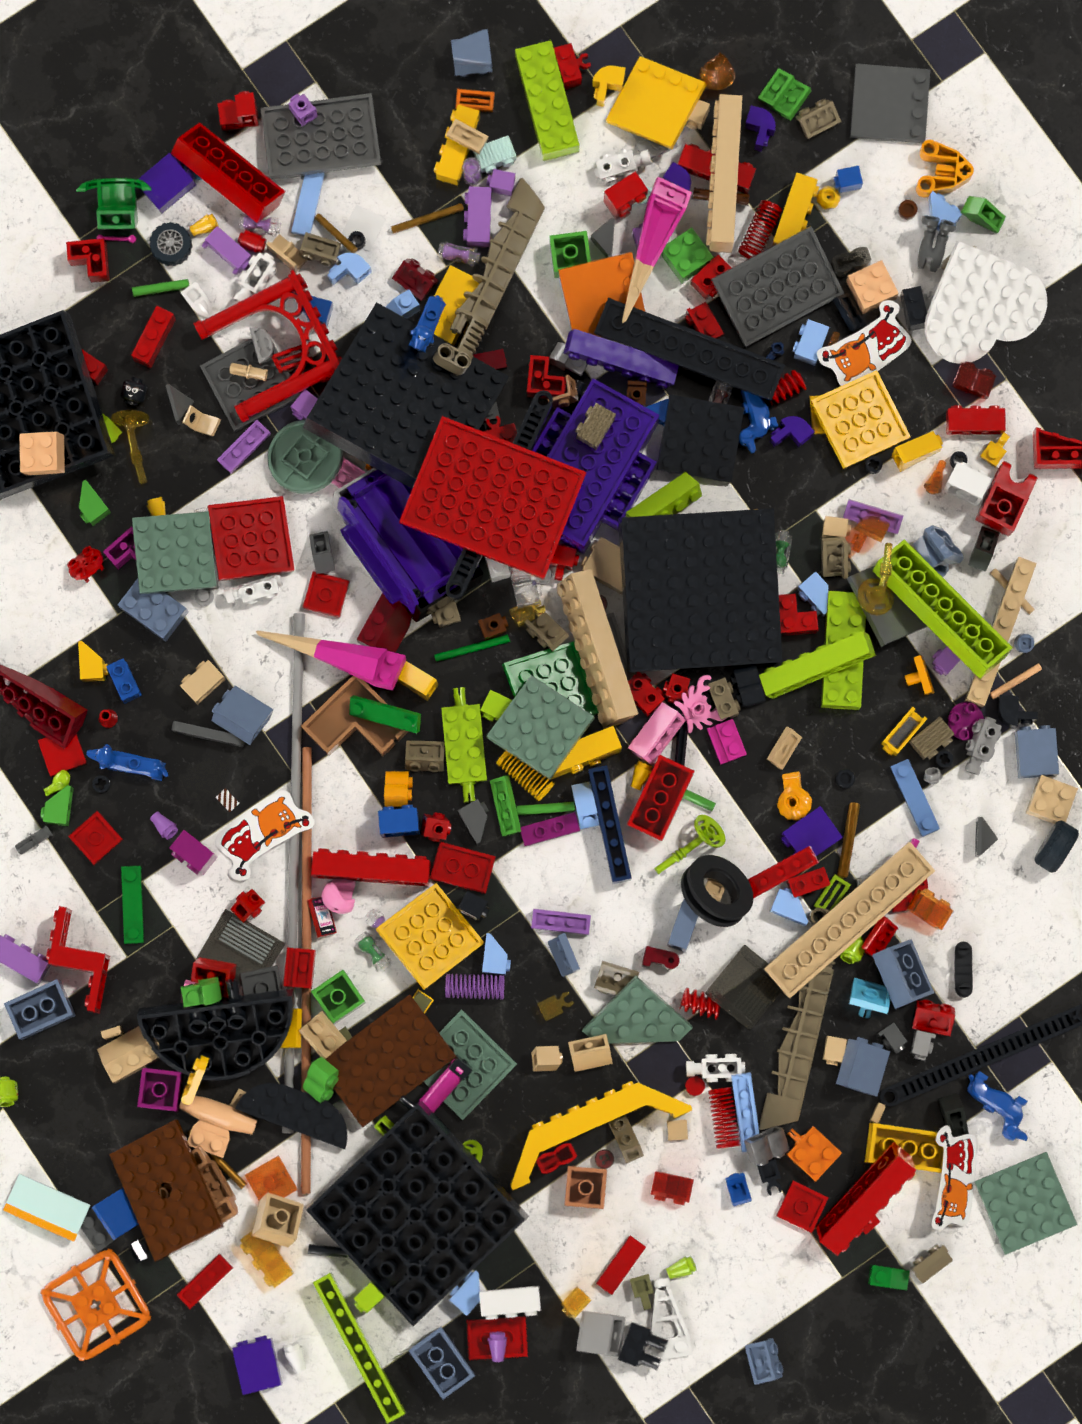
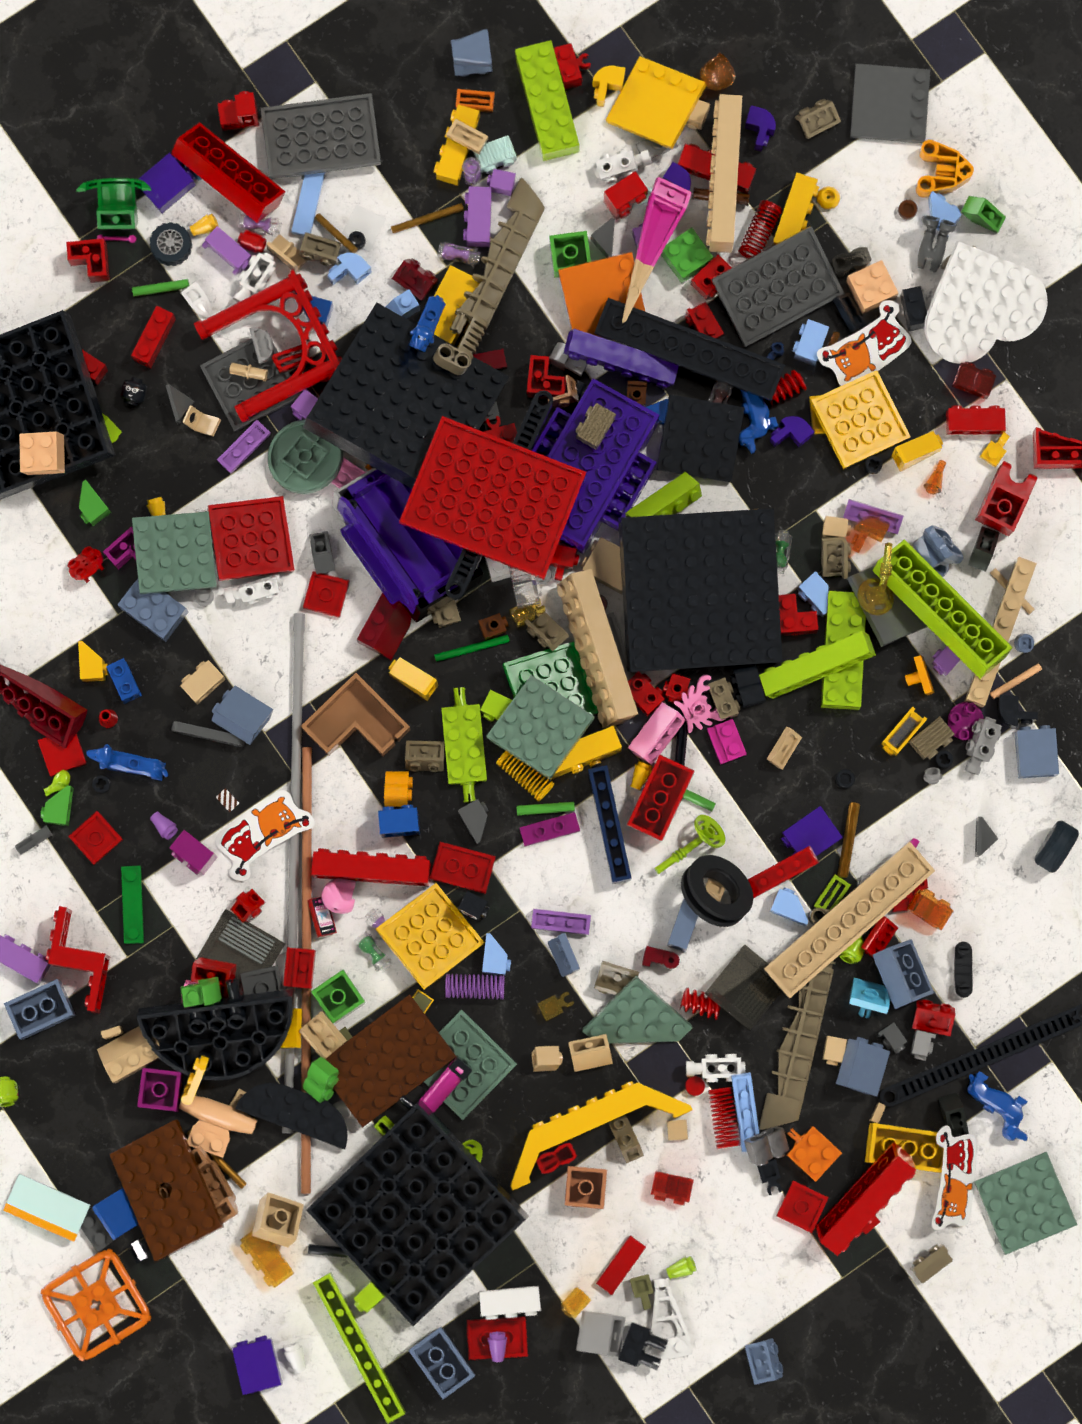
(130, 425): clear yellow dish -> none
(205, 1281): red tile -> none
(271, 1178): clear orange hinge -> none
(302, 114): medium lavender brick -> none
(367, 663): dark pink plate -> none
(385, 714): green plate -> none
(435, 826): red brick -> none
(467, 1295): light blue slope -> none
(505, 805): bright green plate -> none
(585, 805): light blue brick -> none
(604, 1159): clear smoke tile -> none
(738, 1189): blue bracket -> none
(784, 94): bright green slope -> none
(794, 801): light orange animal -> none
(808, 882): red bracket -> none
(848, 179): blue brick -> none
(888, 1277): green slope -> none
(915, 797): medium blue plate -> none
(960, 455): black bush -> none
(967, 483): white brick -> none
(1051, 800): tan brick -> none

